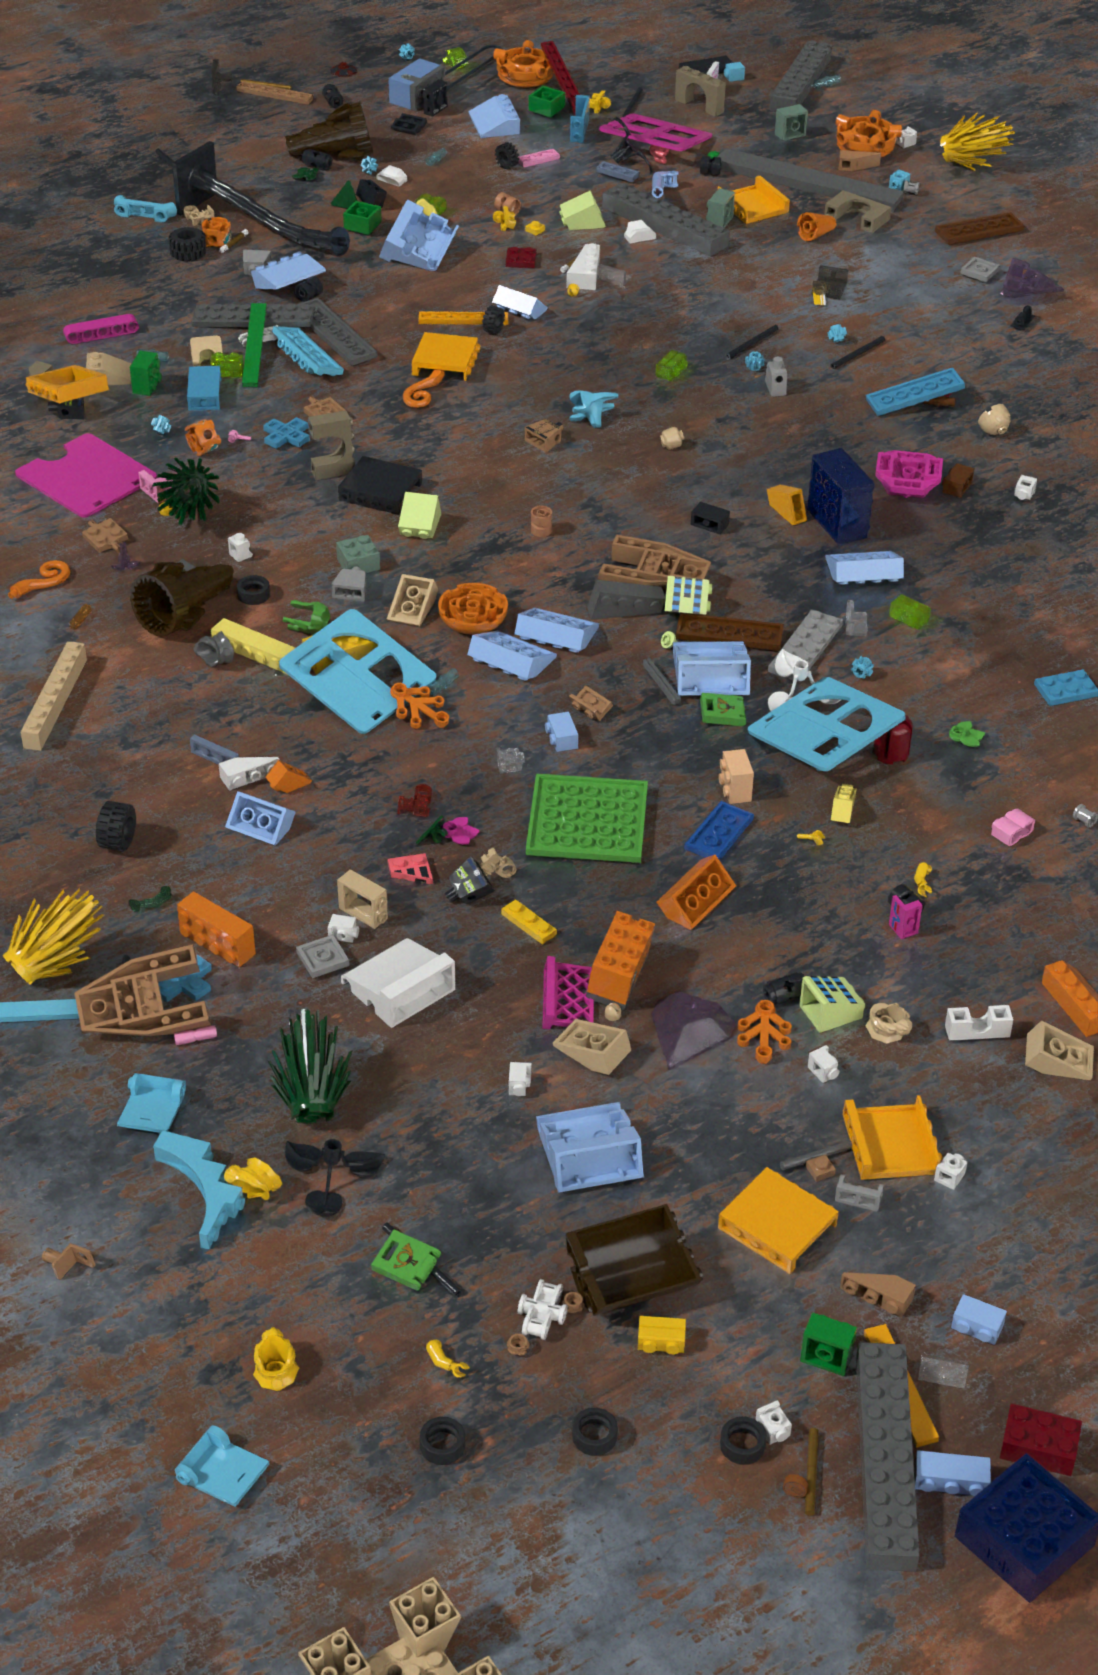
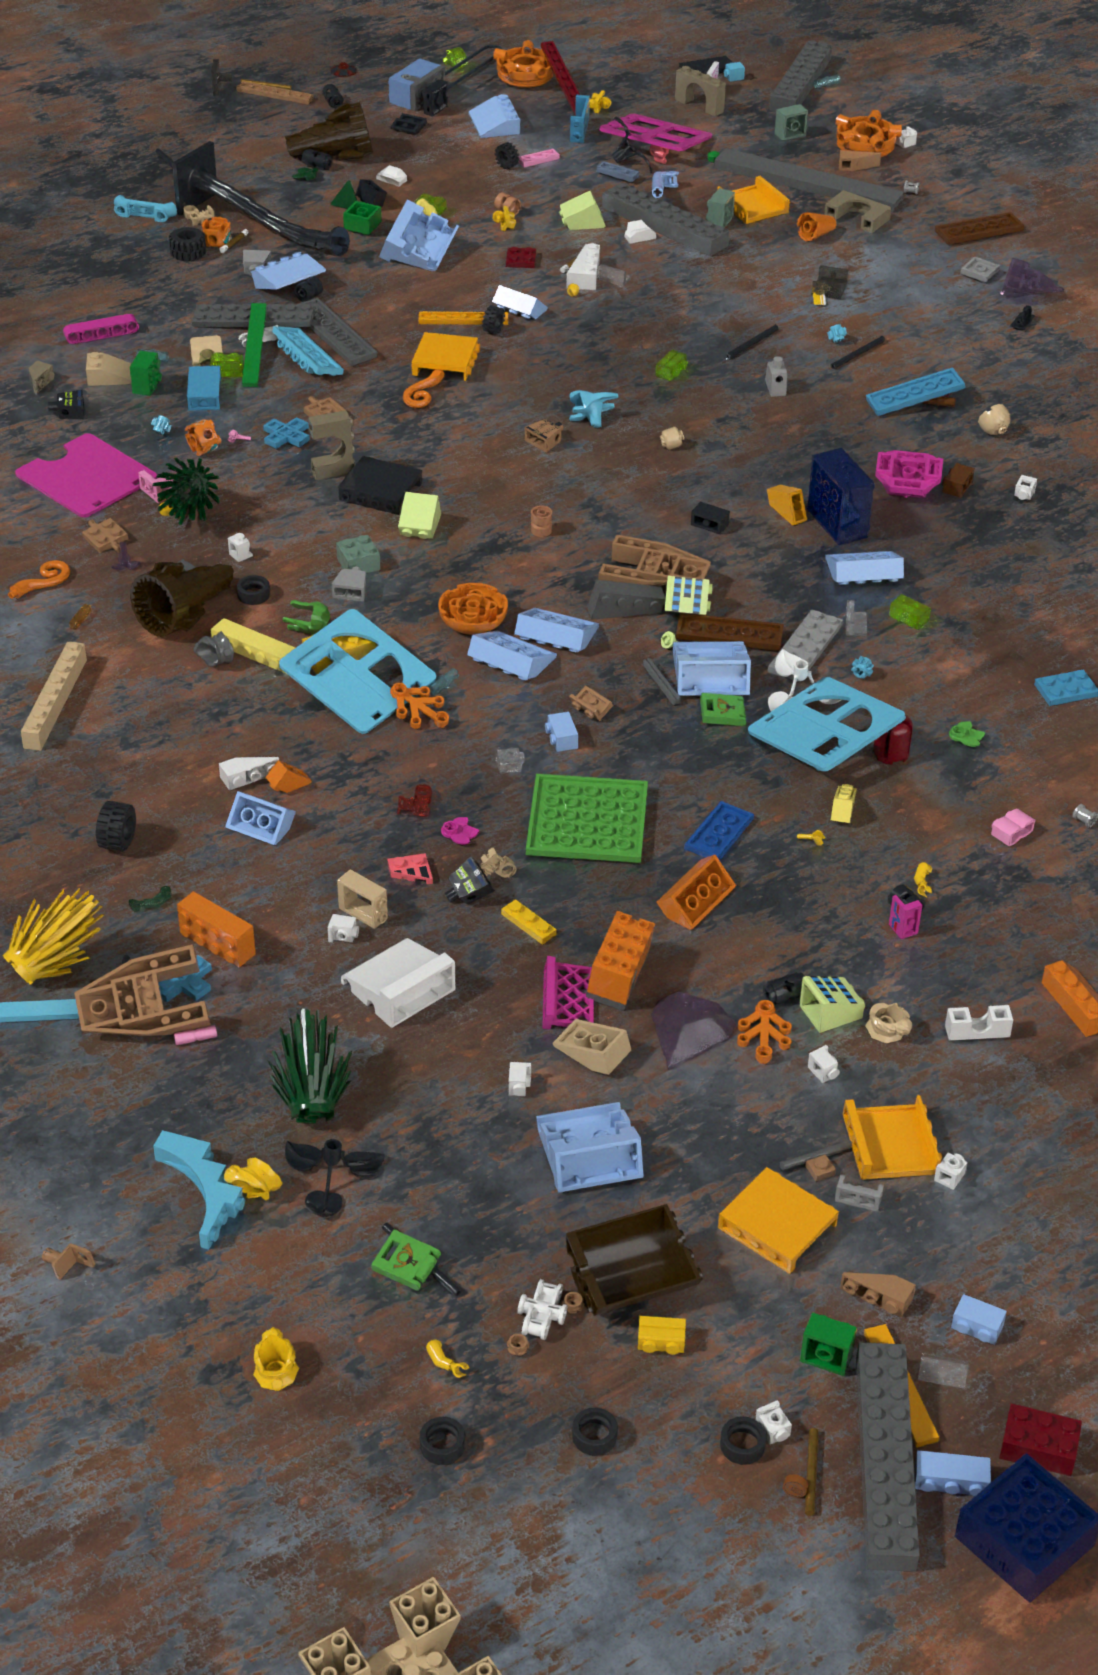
(83, 380): light orange window -> none
(152, 1102): medium azure door -> none
(210, 750): sand blue plate -> none
(220, 1467): medium azure door -> none
(322, 956): light grey plate -> none
(369, 165): medium azure gear -> none
(407, 51): medium azure gear -> none
(413, 600): tan slope -> none
(434, 829): dark green piece -> none
(436, 156): clear light blue axle -> none
(535, 228): yellow plate -> none
(546, 101): green brick -> none
(613, 1012): tan hinge -> none
(633, 101): black piece -> none
(710, 165): black wheel -> none
(736, 776): light nougat brick -> none
(754, 361): medium azure gear -> none
(898, 180): medium azure brick -> none
(964, 143): yellow plant -> none
(1058, 1053): tan slope -> none

